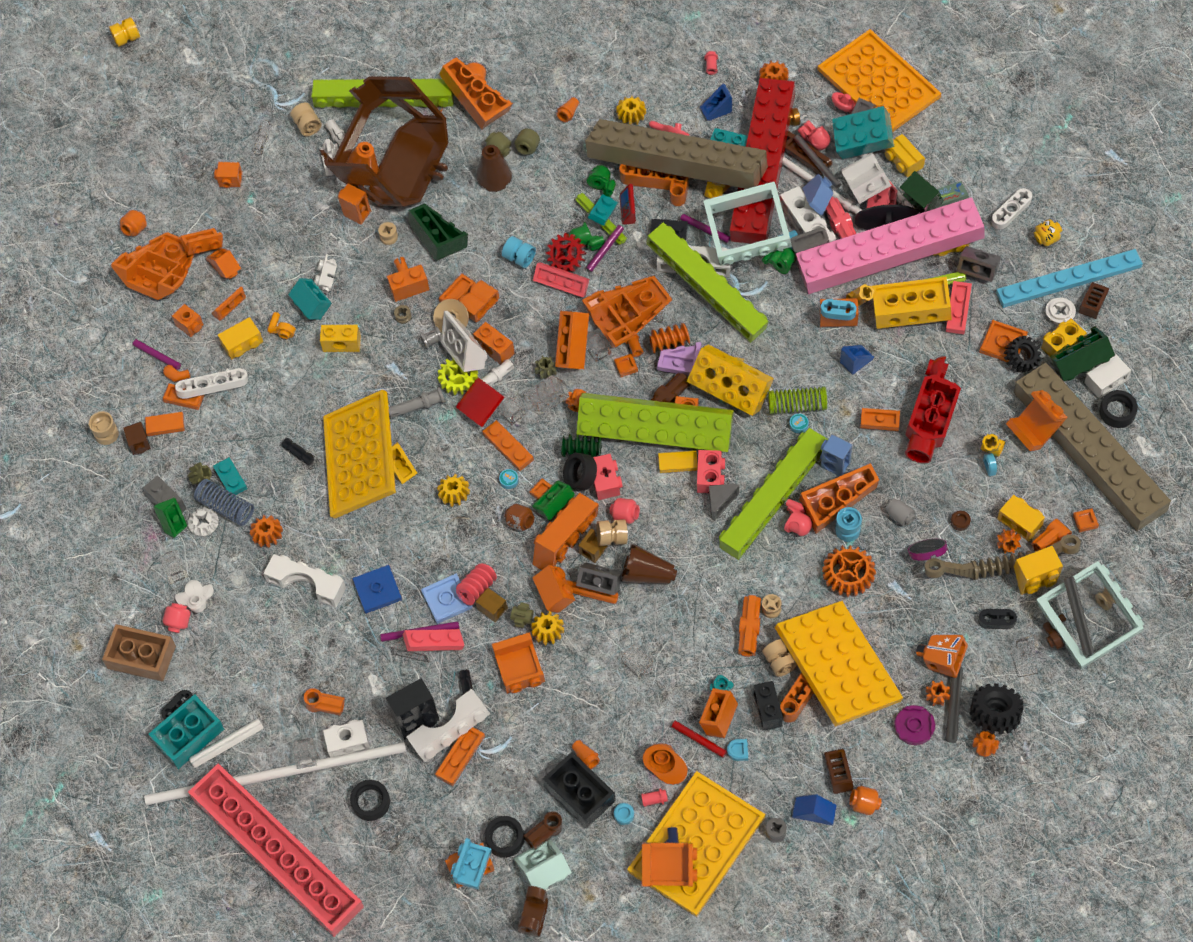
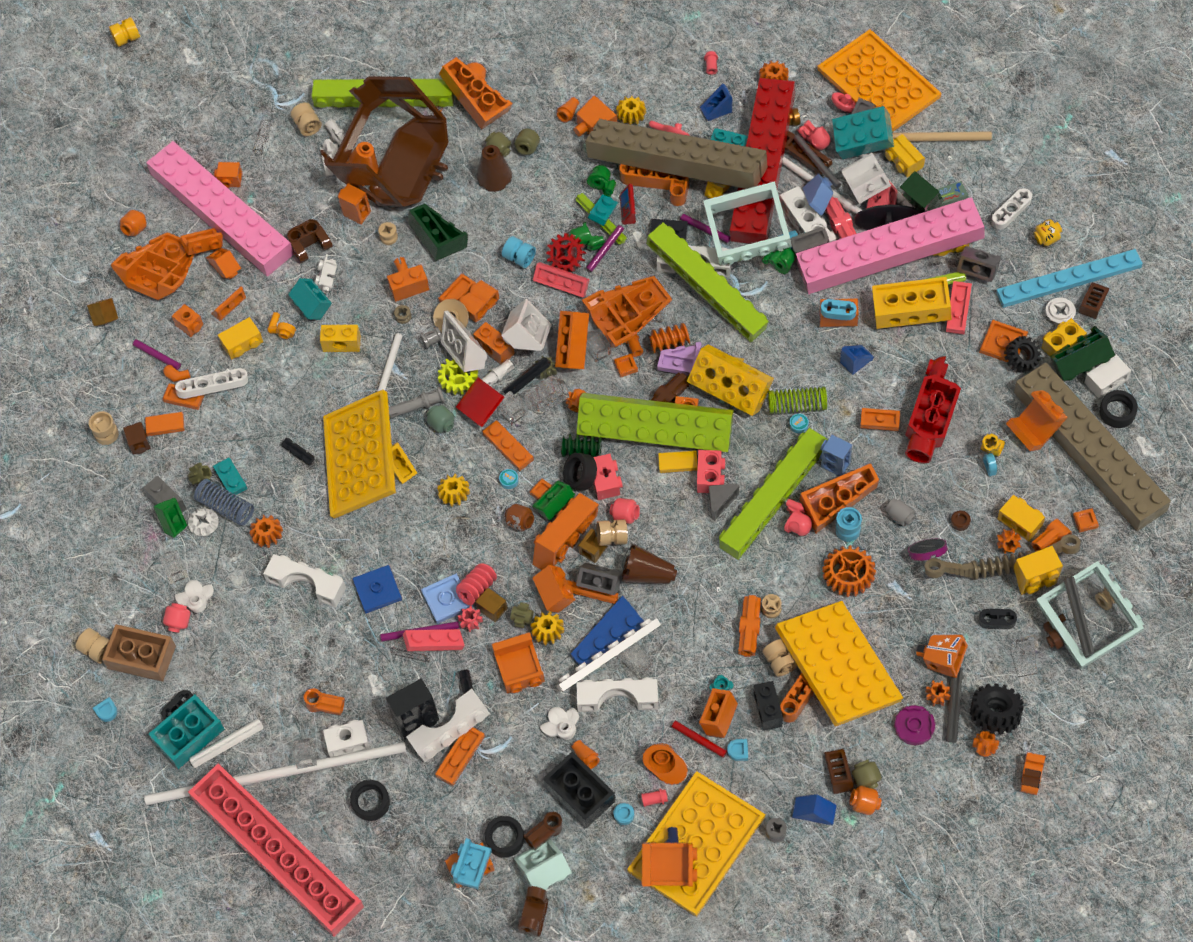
(92, 644): none -> tan wheel
(102, 312): none -> pearl gold panel
(106, 710): none -> medium azure tile
(220, 208): none -> bright pink brick
(306, 236): none -> reddish brown piece
(390, 362): none -> white bar
(440, 419): none -> sand green head
(470, 618): none -> coral gear
(526, 327): none -> white slope
(527, 376): none -> black axle
(559, 721): none -> white plate
(590, 114): none -> orange torso
(592, 694): none -> white arch
(600, 658): none -> white plate
(611, 627): none -> blue wing
(863, 293): yellow piece -> none
(867, 774): none -> olive head
(946, 136): none -> tan piece
(1032, 773): none -> orange leg

